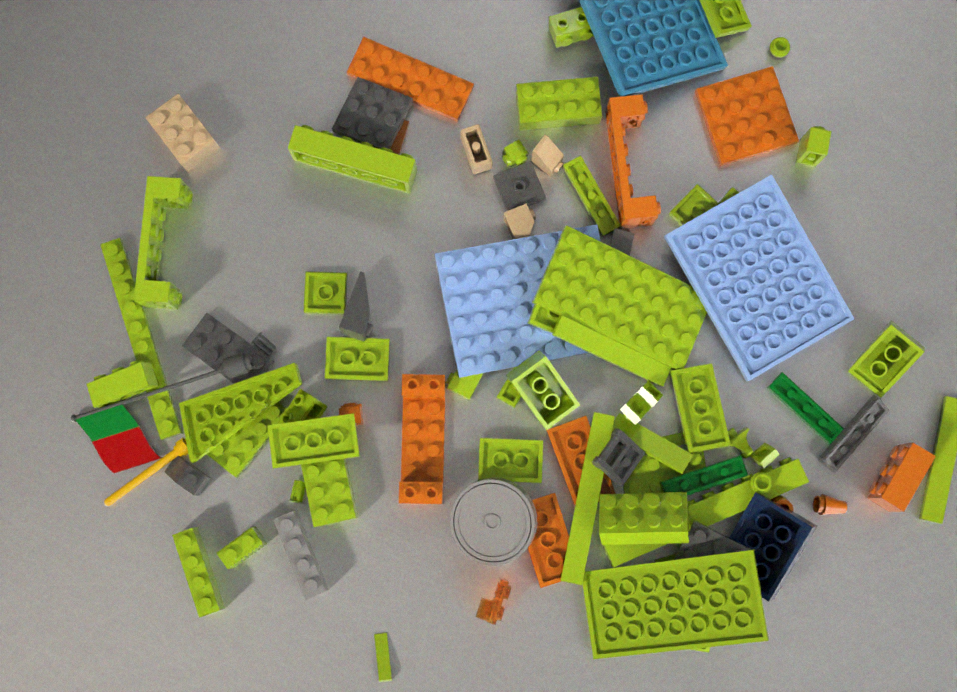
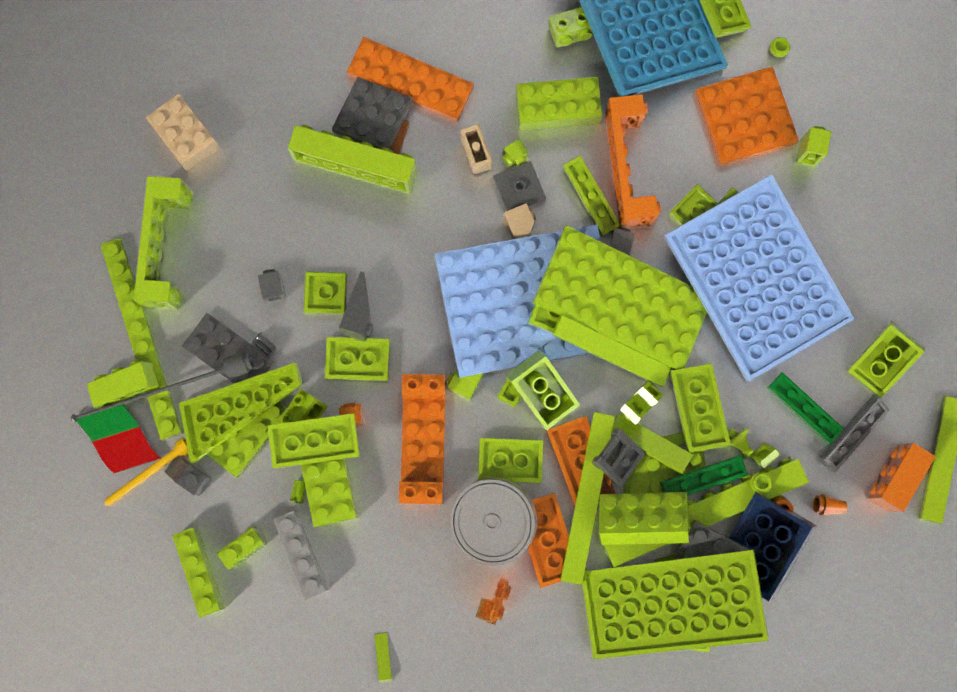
(271, 285): none -> dark grey brick
(547, 156): tan slope -> none

